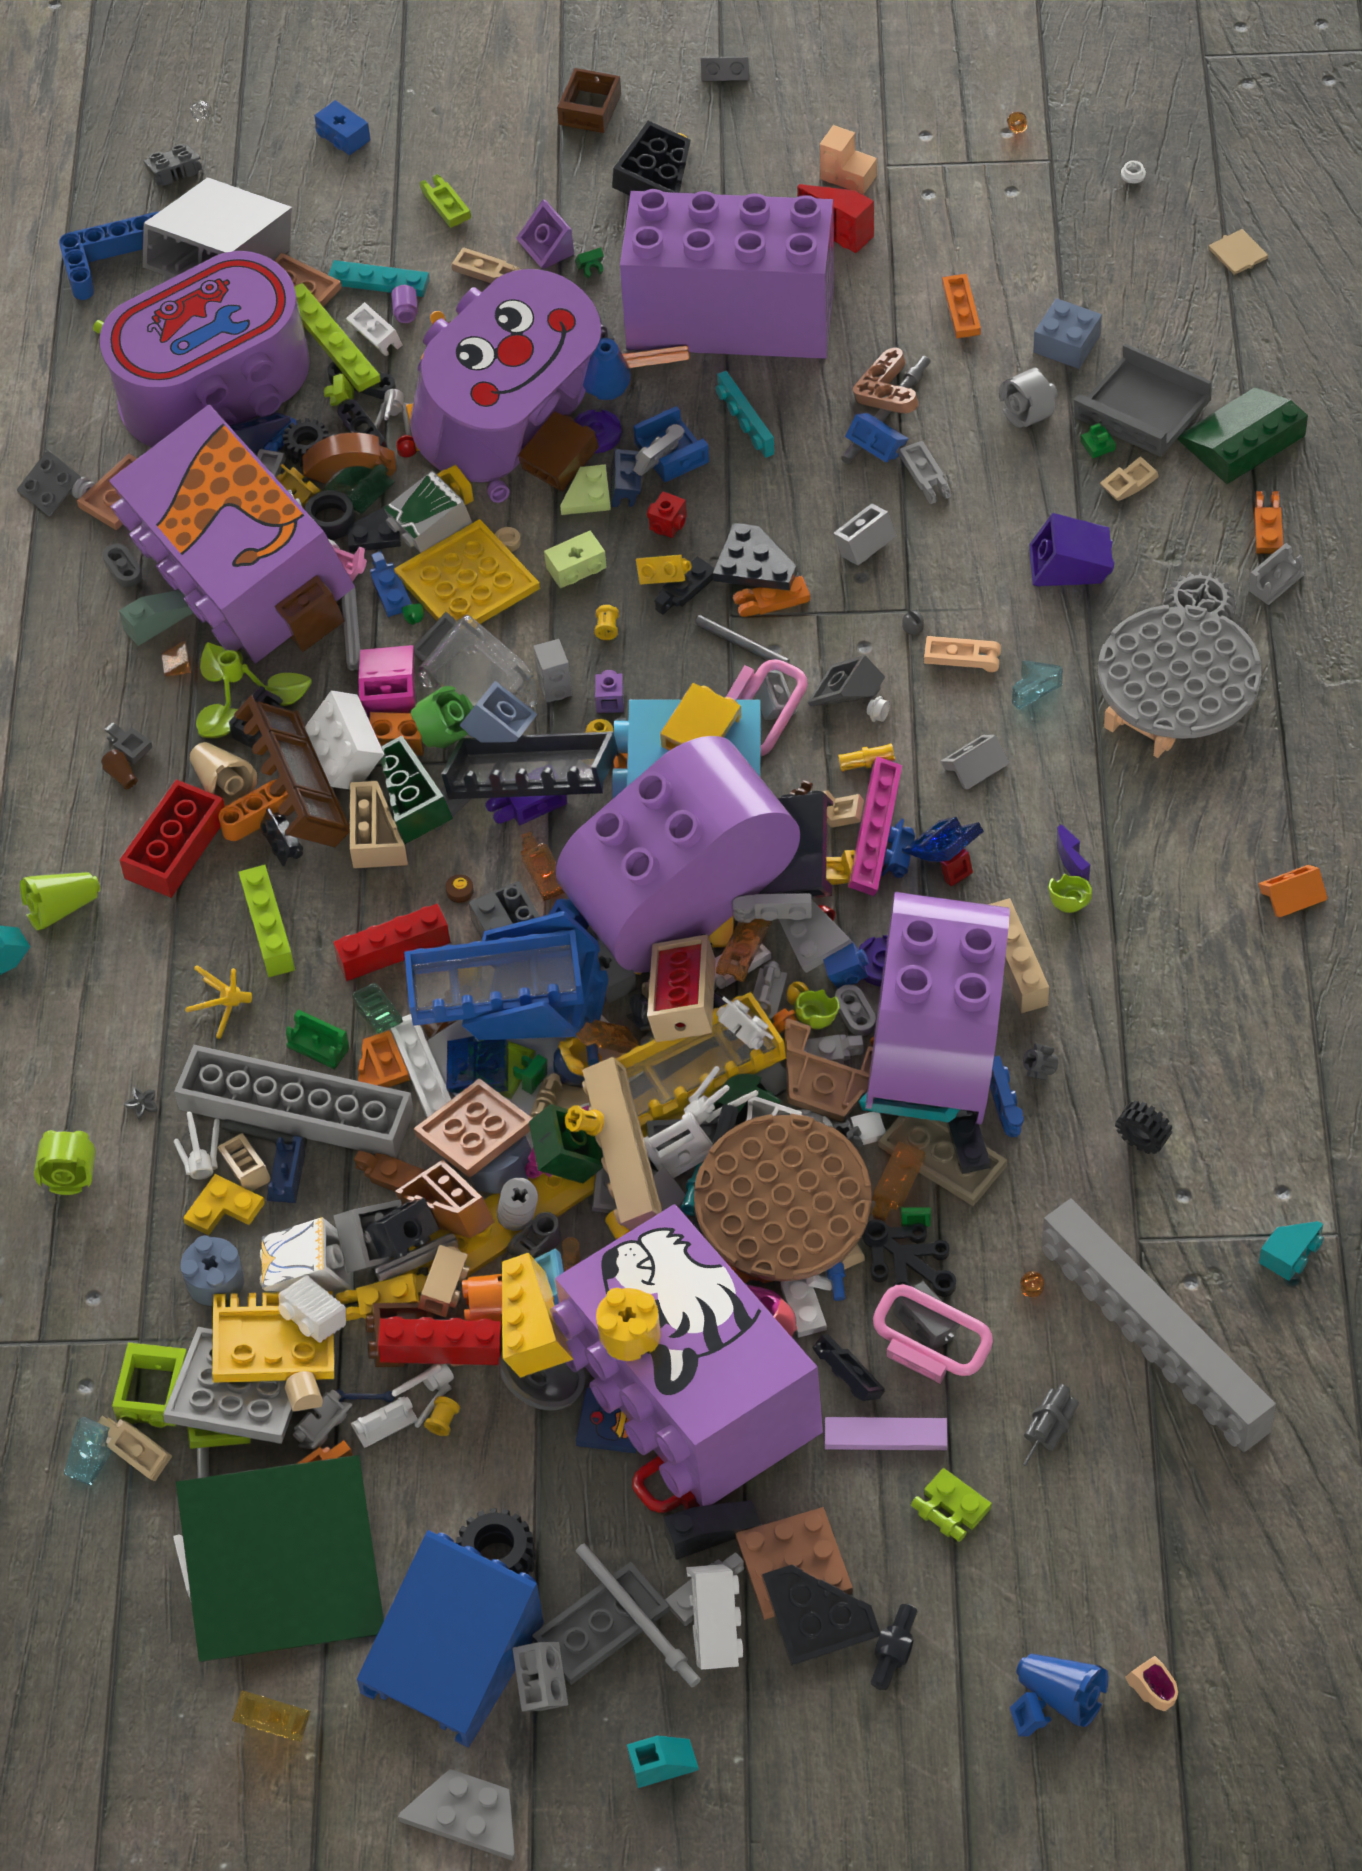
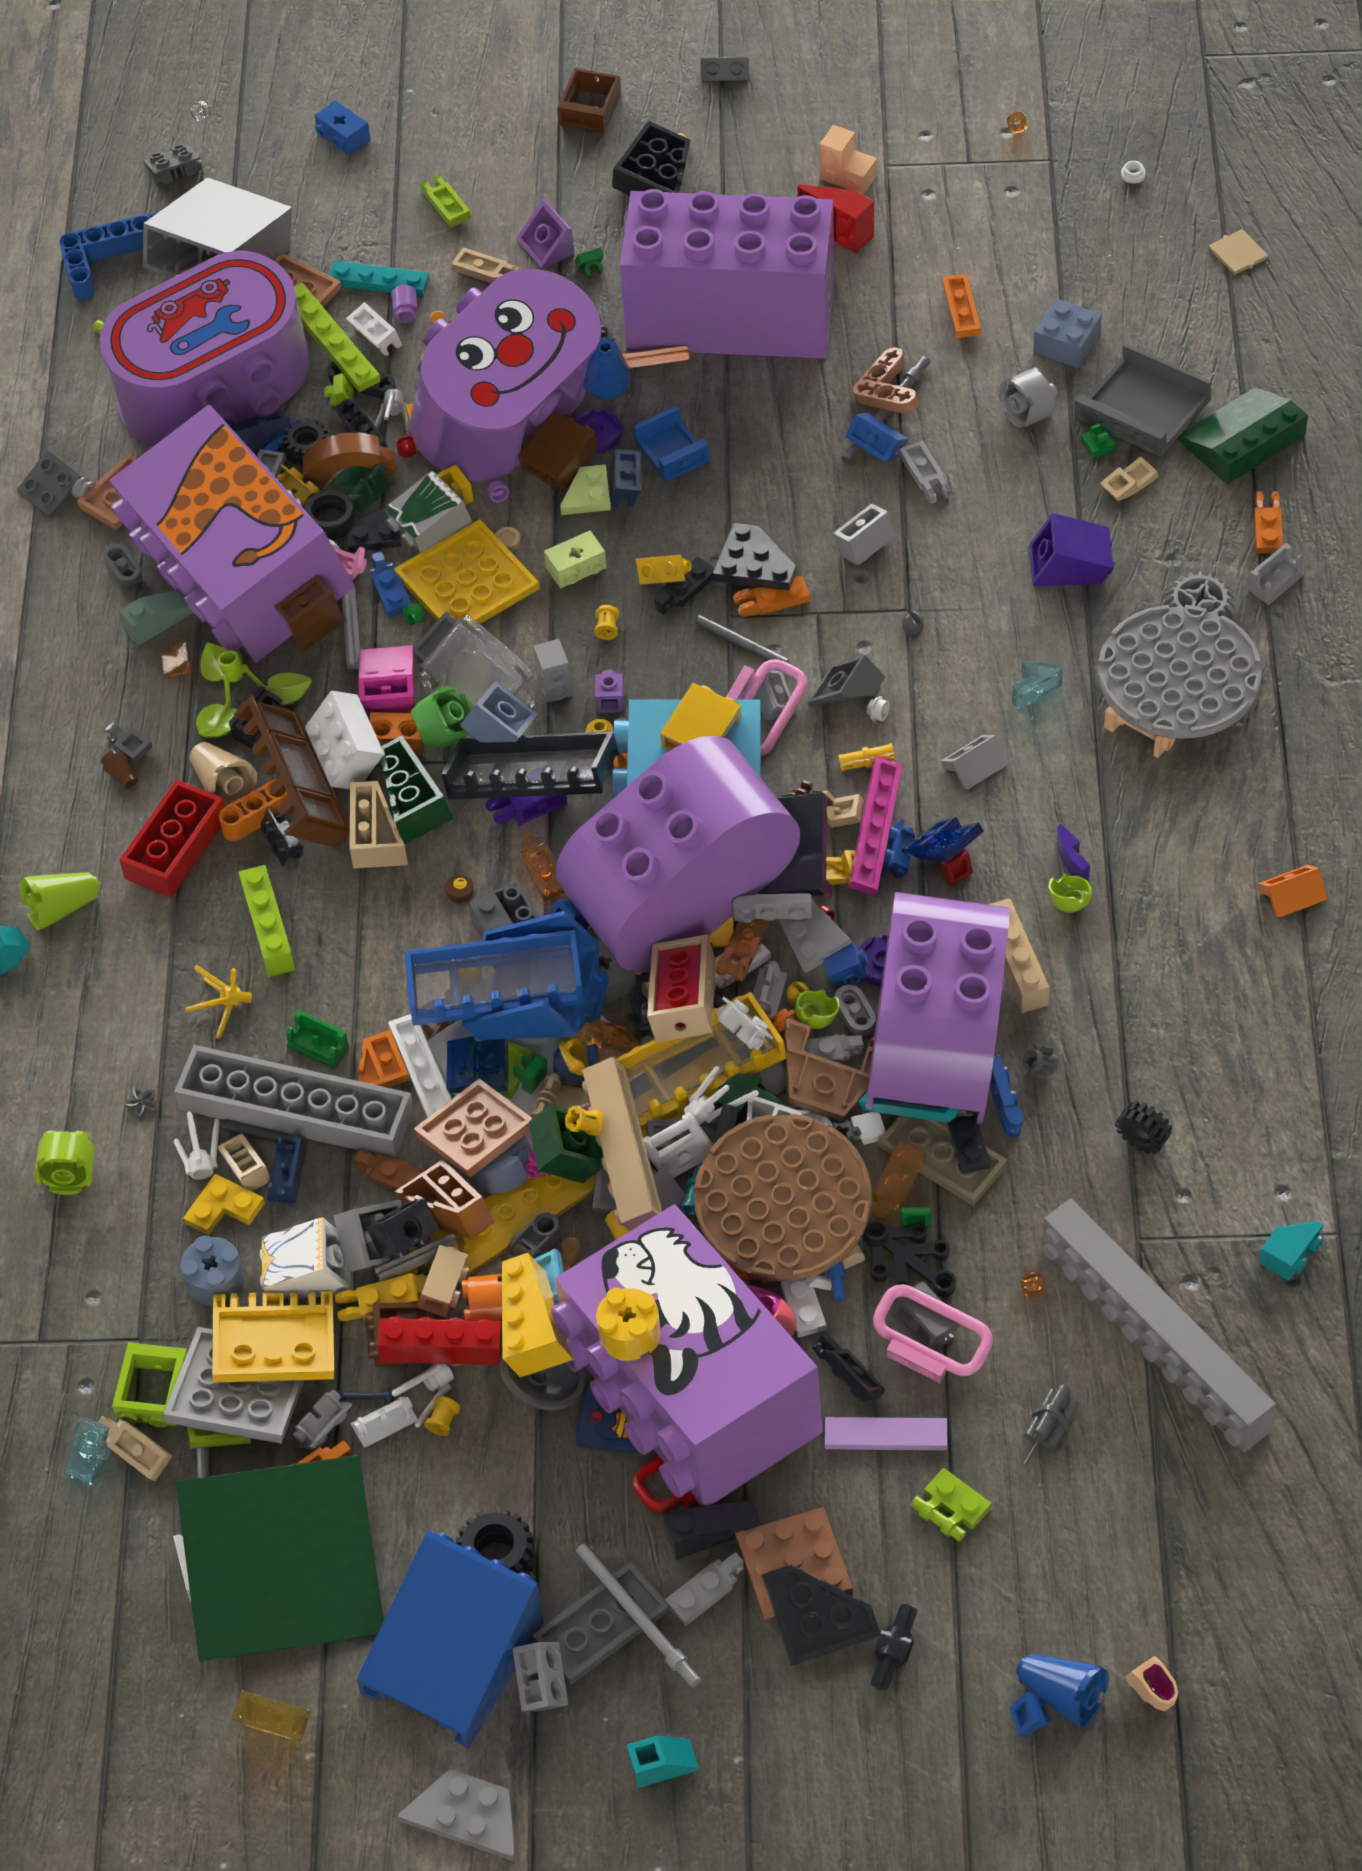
(303, 1391): tan brick -> none
(312, 1309): white brick -> none
(375, 1005): clear green slope -> none
(388, 942): red brick -> none
(517, 1204): light grey piece -> none
(659, 448): light grey hinge -> none
(667, 514): red brick -> none
(715, 1616): white wedge -> none
(747, 417): teal plate -> none
(962, 653): light nougat plate -> none

